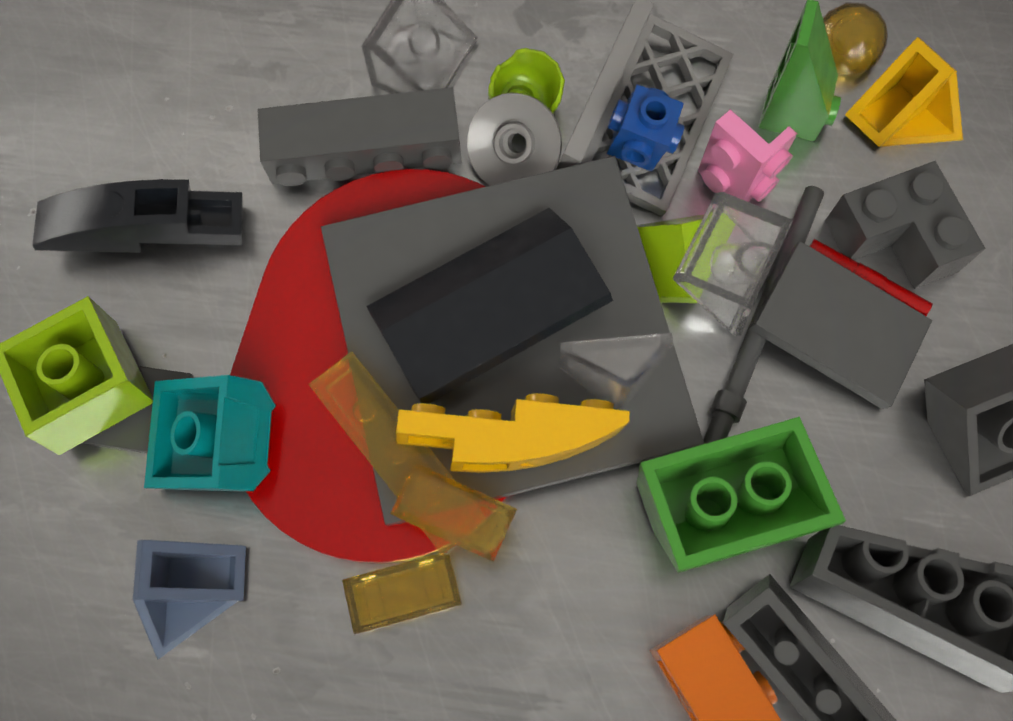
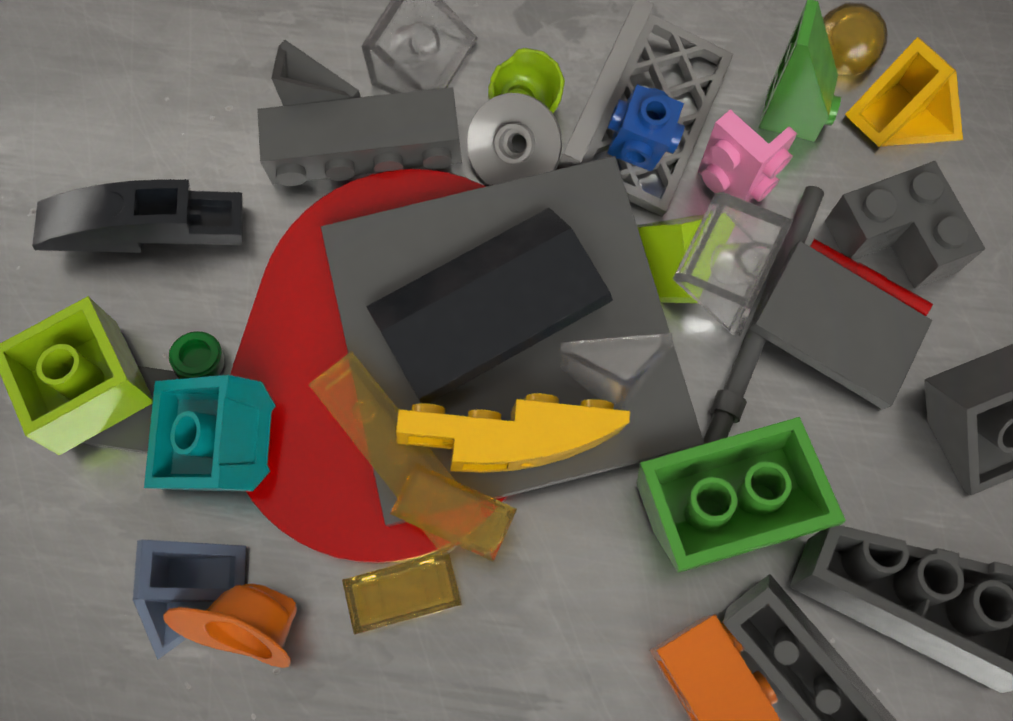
(196, 355): none -> green tile
(240, 621): none -> orange piece
(305, 80): none -> dark grey slope

